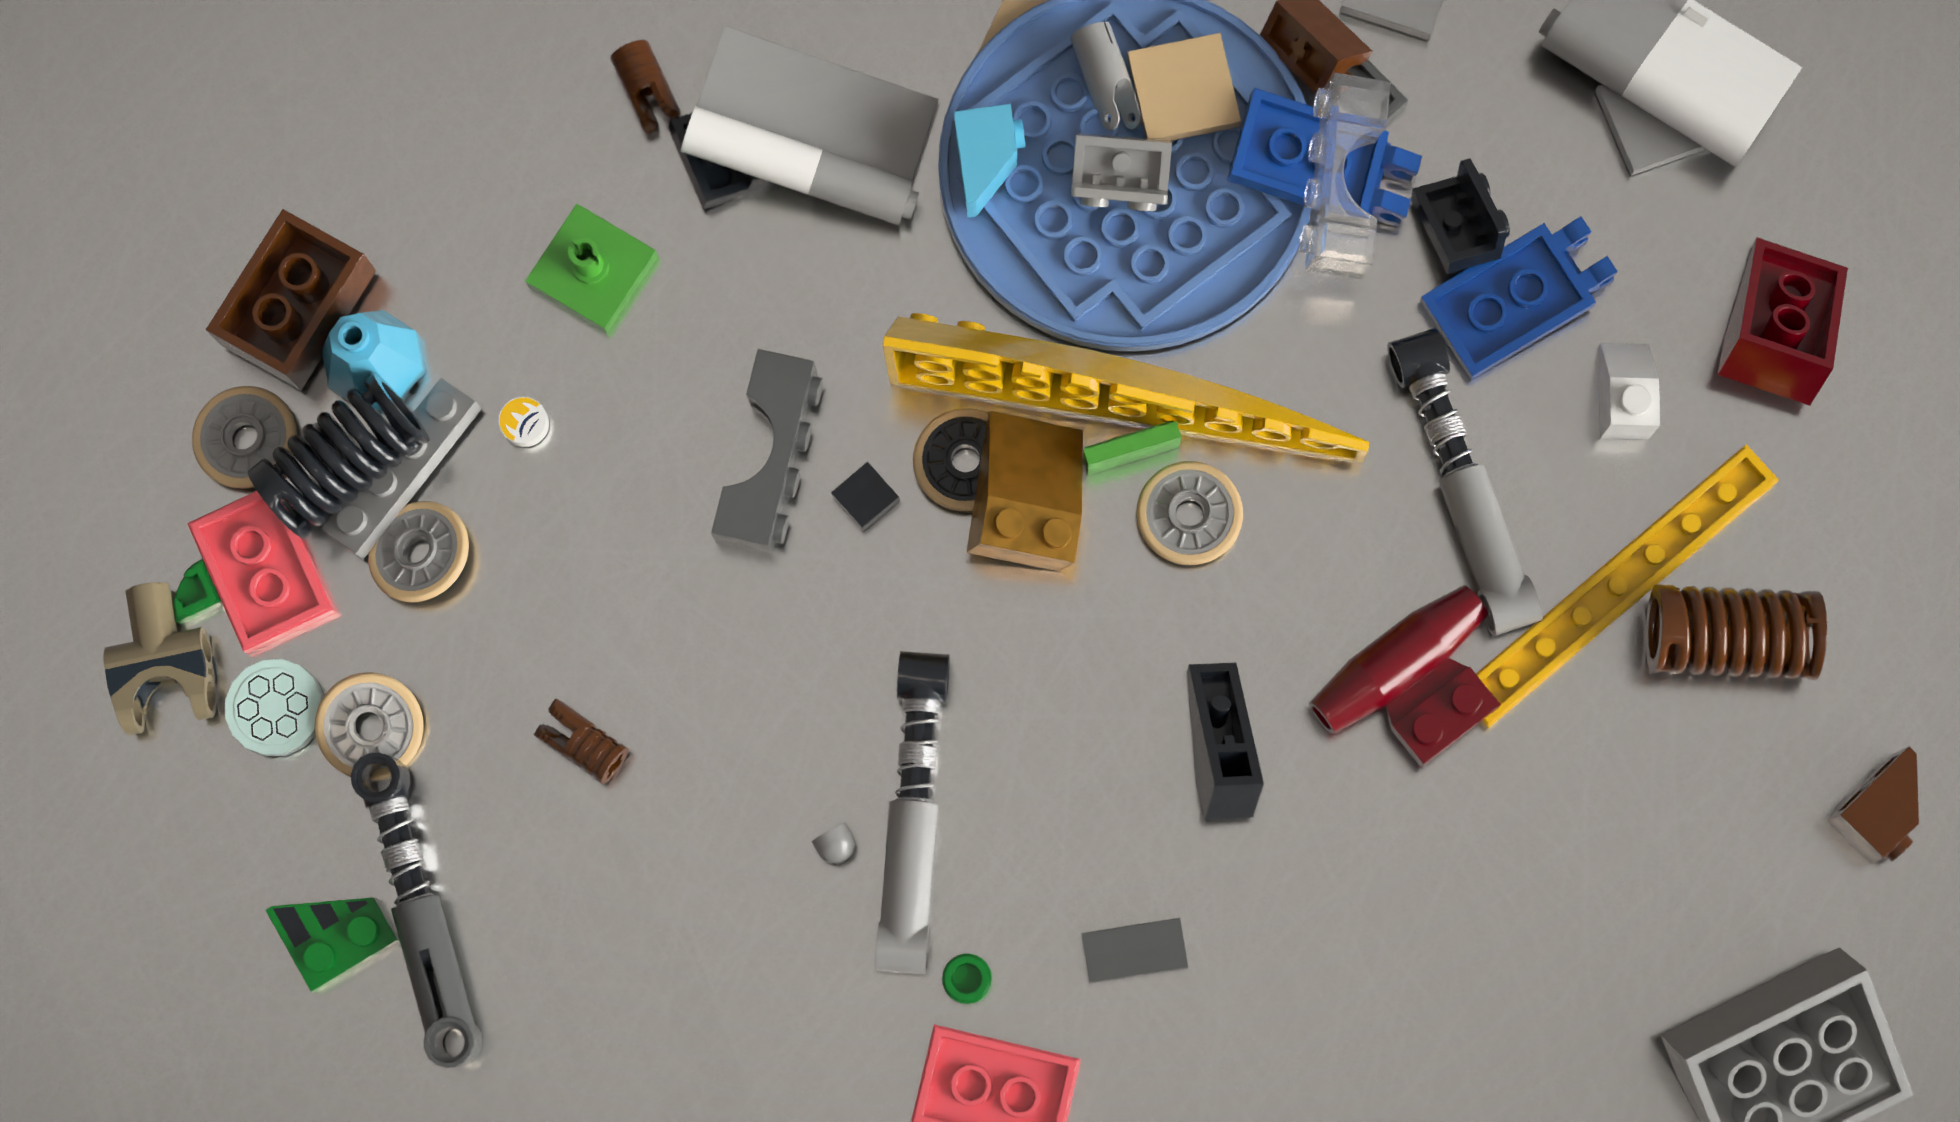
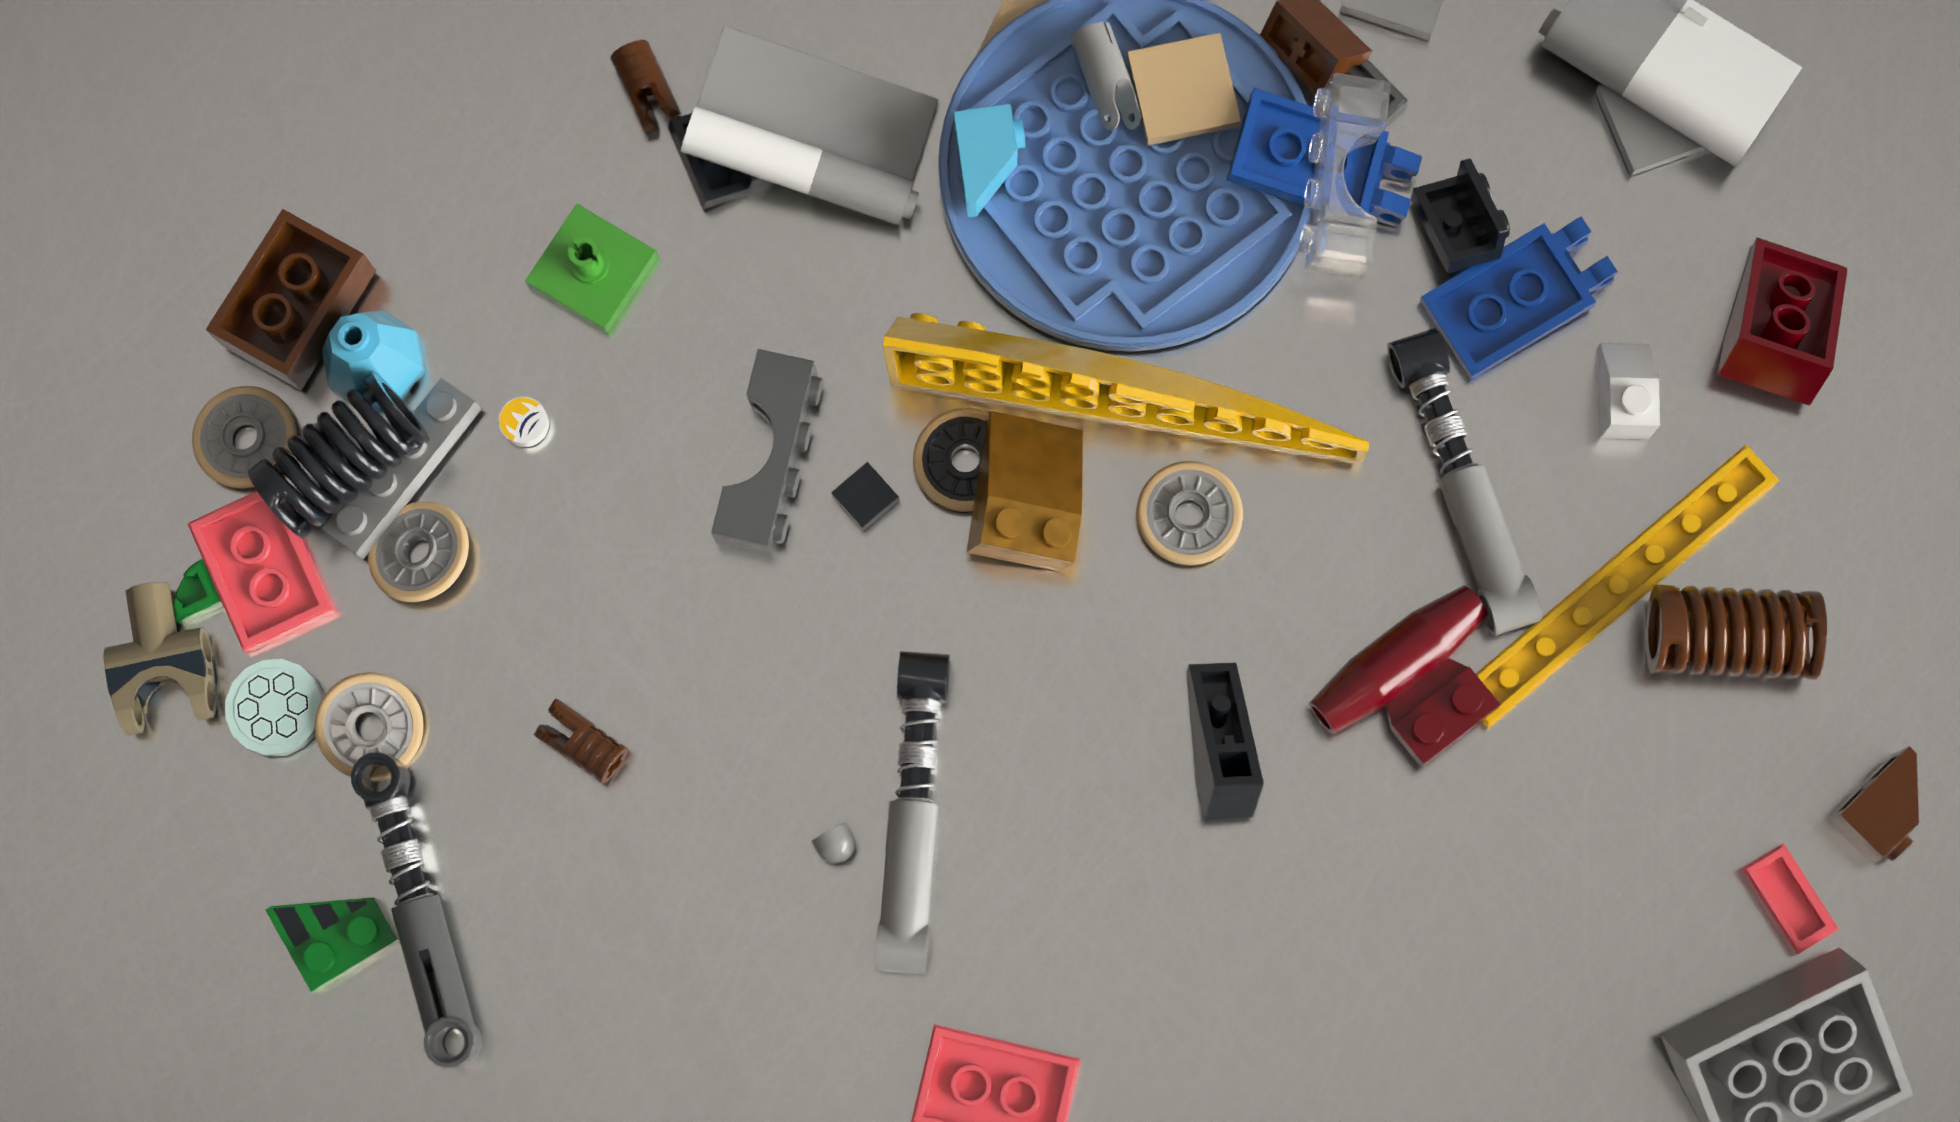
(967, 979): green tile -> none
(1121, 171): light grey bracket -> none
(1131, 447): bright green tile -> none
(1134, 950): dark grey tile -> none
(1788, 899): none -> coral tile

